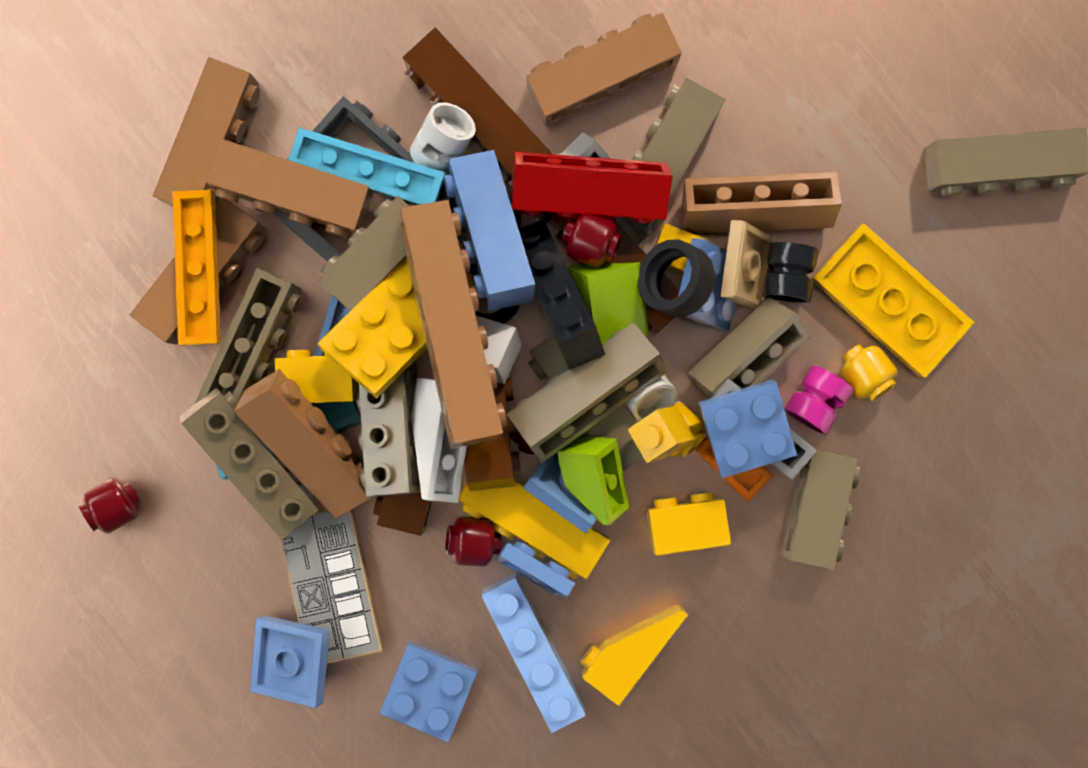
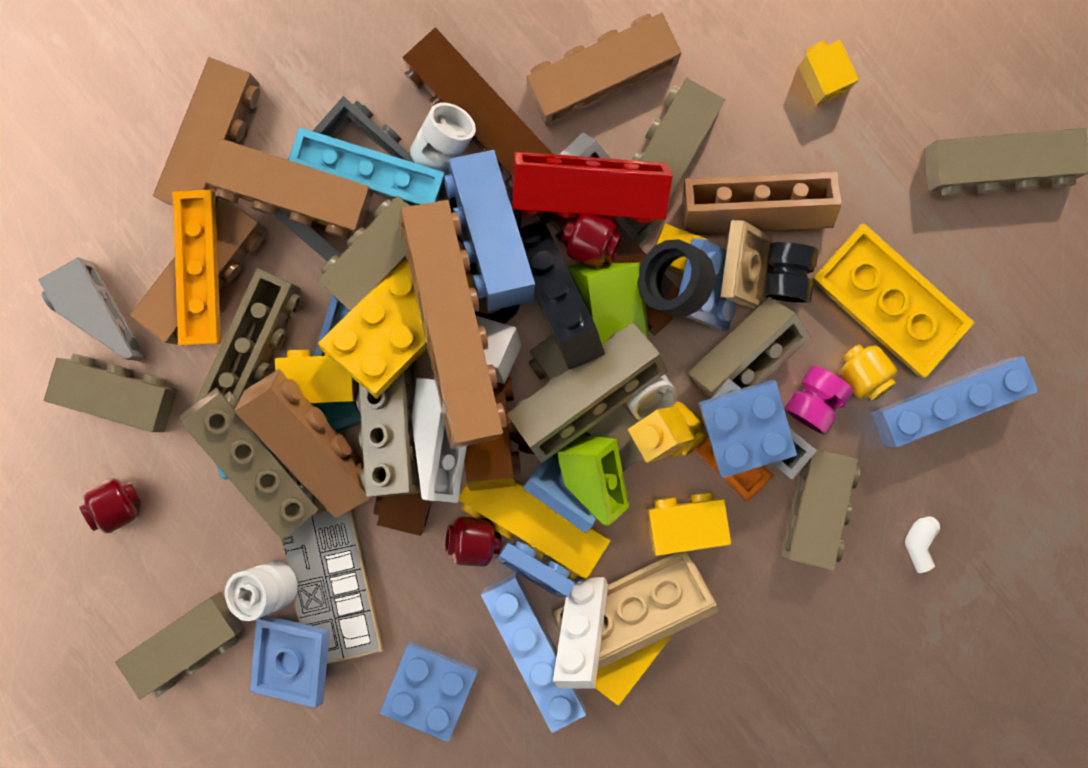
(84, 300): none -> light grey slope
(110, 393): none -> dark tan brick
(180, 647): none -> dark tan brick
(261, 590): none -> white wheel
(581, 634): none -> white plate
(651, 606): none -> tan tile
(827, 71): none -> yellow brick
(919, 540): none -> white arm
(954, 401): none -> medium blue brick

